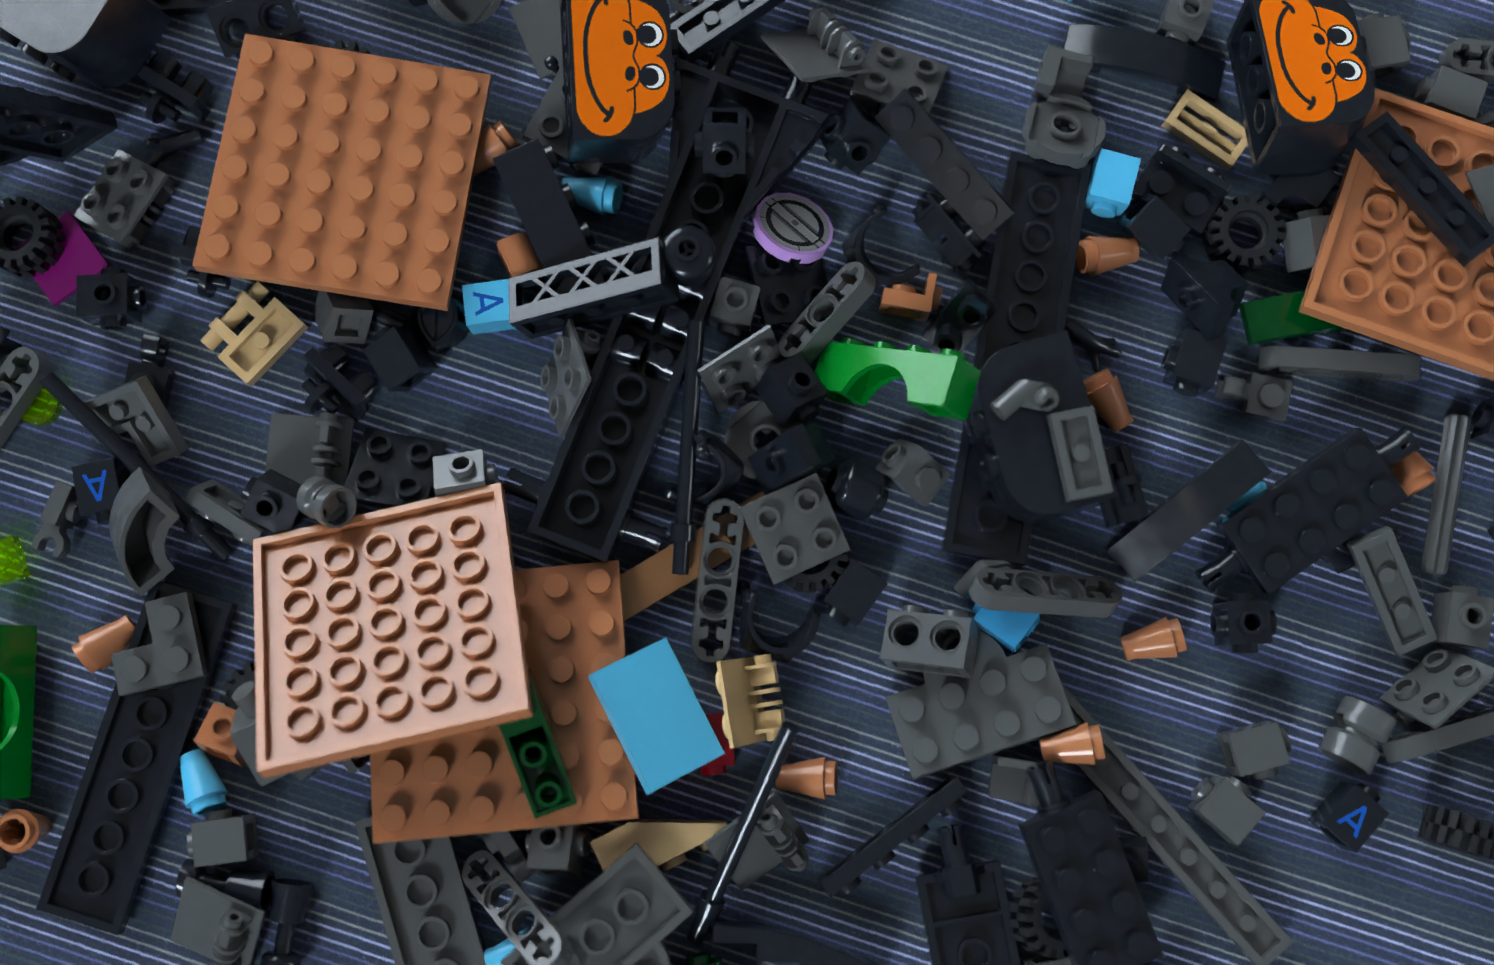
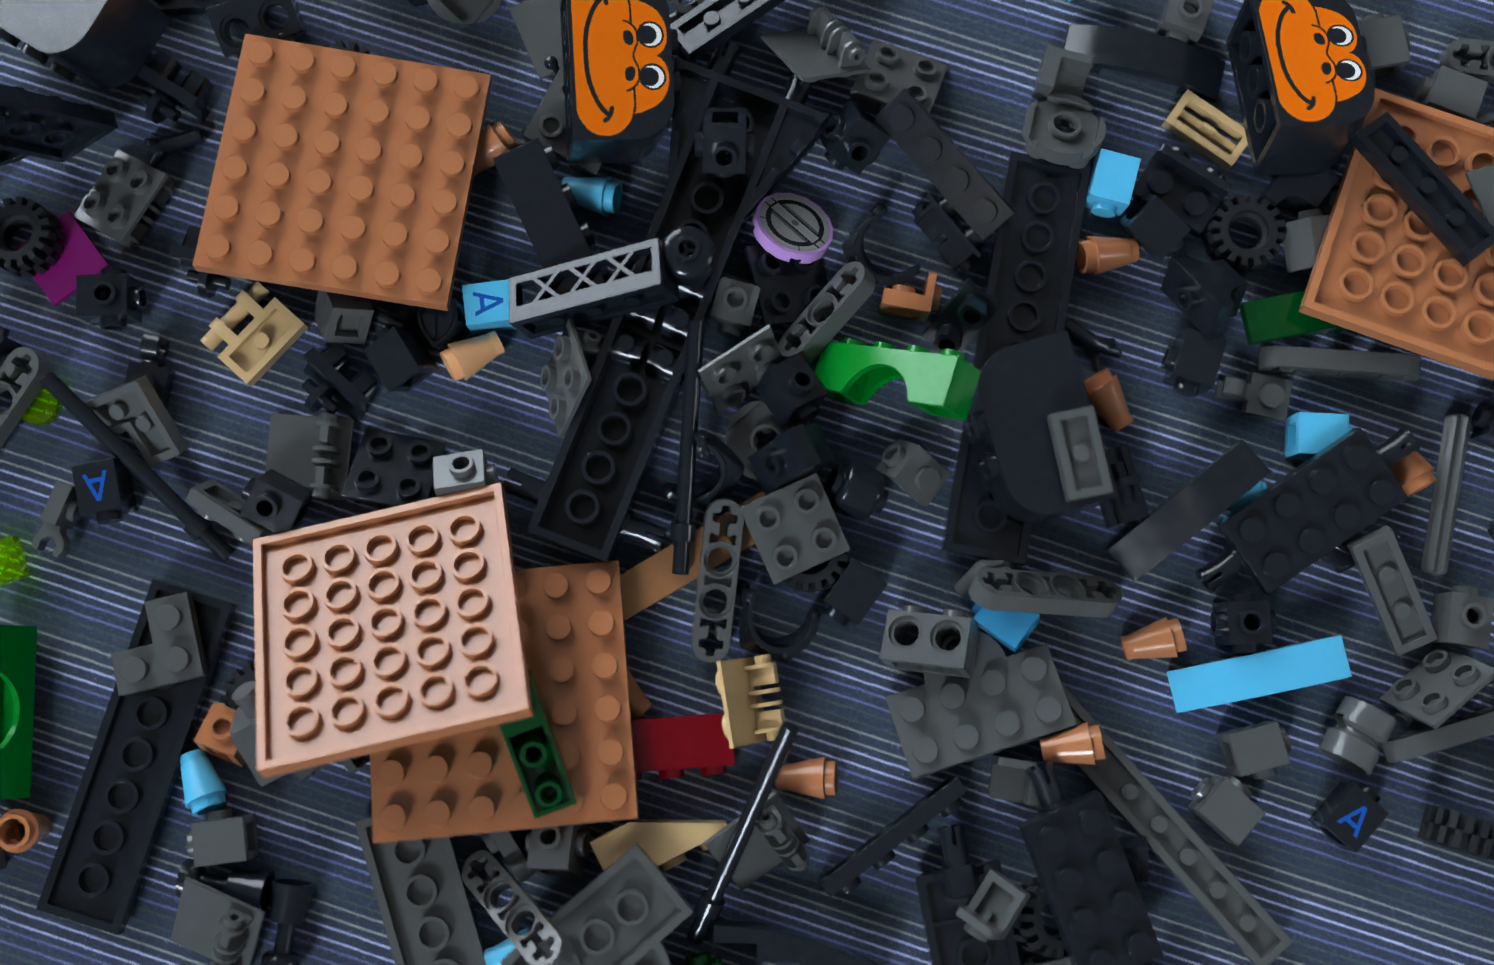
(96, 646): nougat cone -> none
(139, 530): dark grey brick -> none
(326, 502): dark grey wheel -> none
(471, 355): none -> light nougat cone
(518, 255): nougat brick -> none
(656, 715): medium azure tile -> none
(993, 907): none -> dark grey bracket
(1028, 395): dark grey arm -> none
(1259, 674): none -> medium azure slope
(1312, 432): none -> medium azure brick

